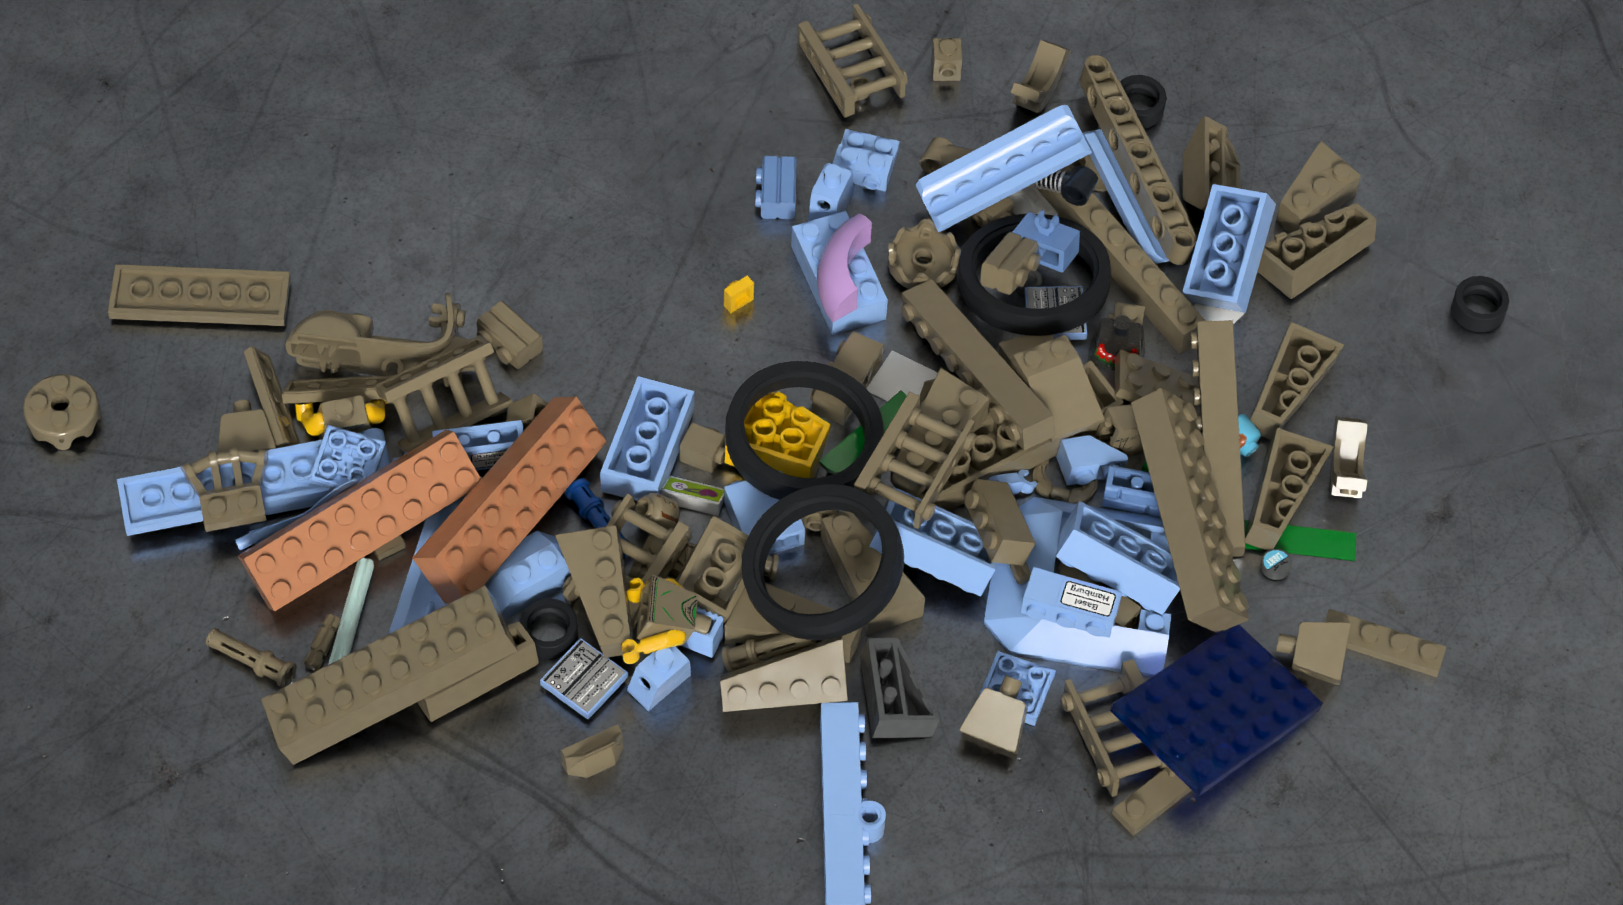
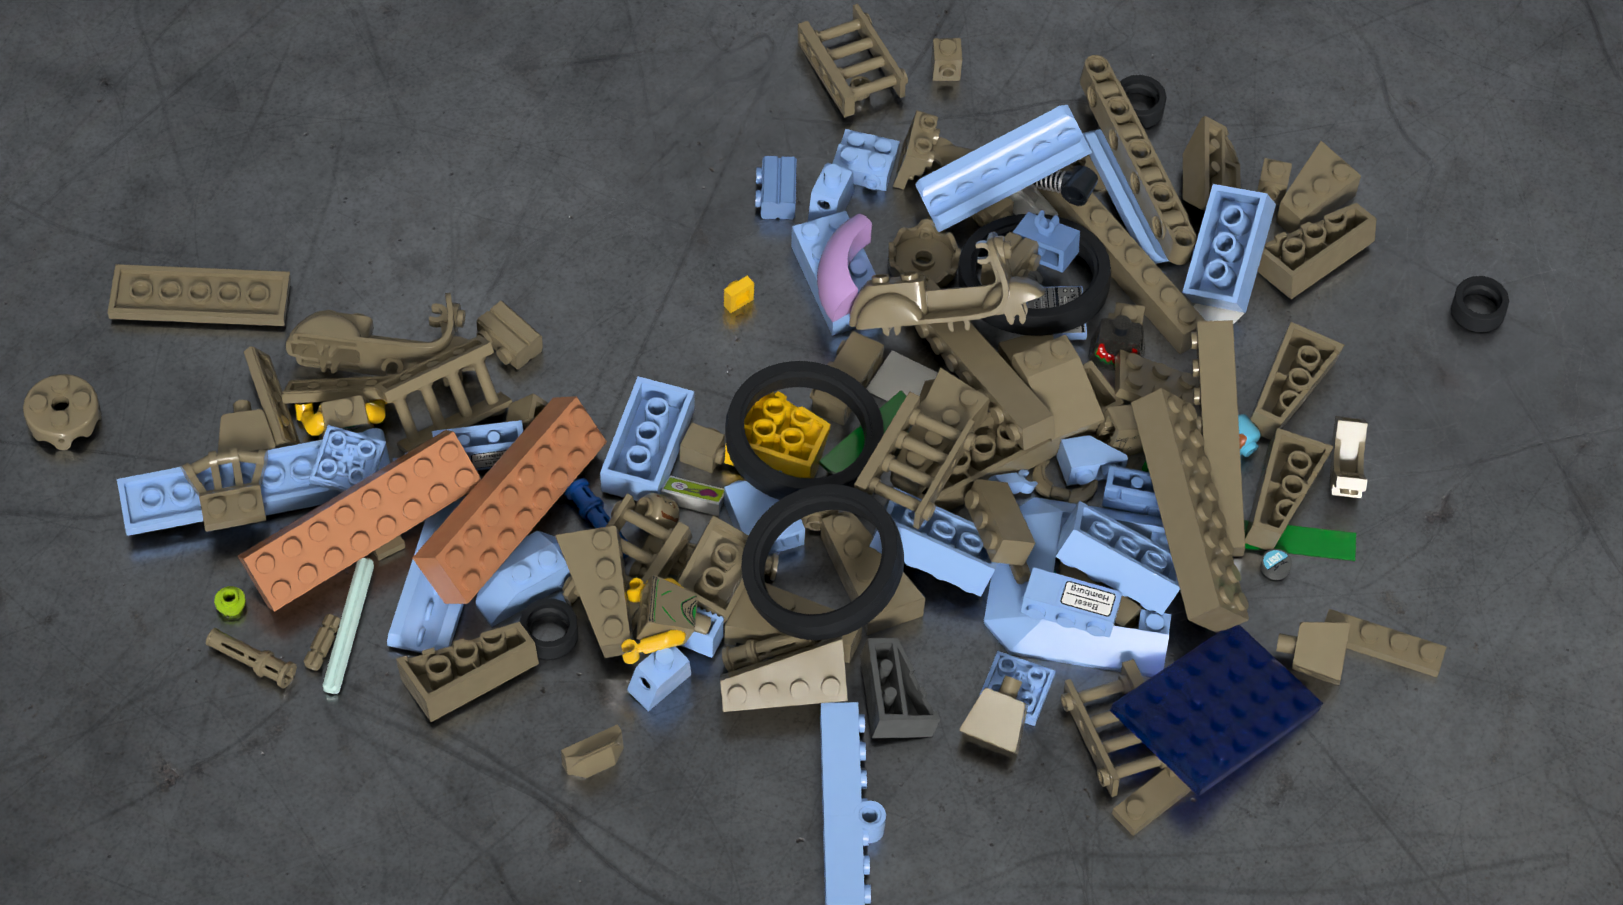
(230, 608): none -> lime plate
(258, 535): light blue piece -> none
(388, 675): dark tan brick -> none
(584, 678): tile -> none
(907, 302): none -> dark tan piece
(916, 148): none -> dark tan plate
(1042, 77): dark tan arch -> none
(1274, 179): none -> dark tan brick

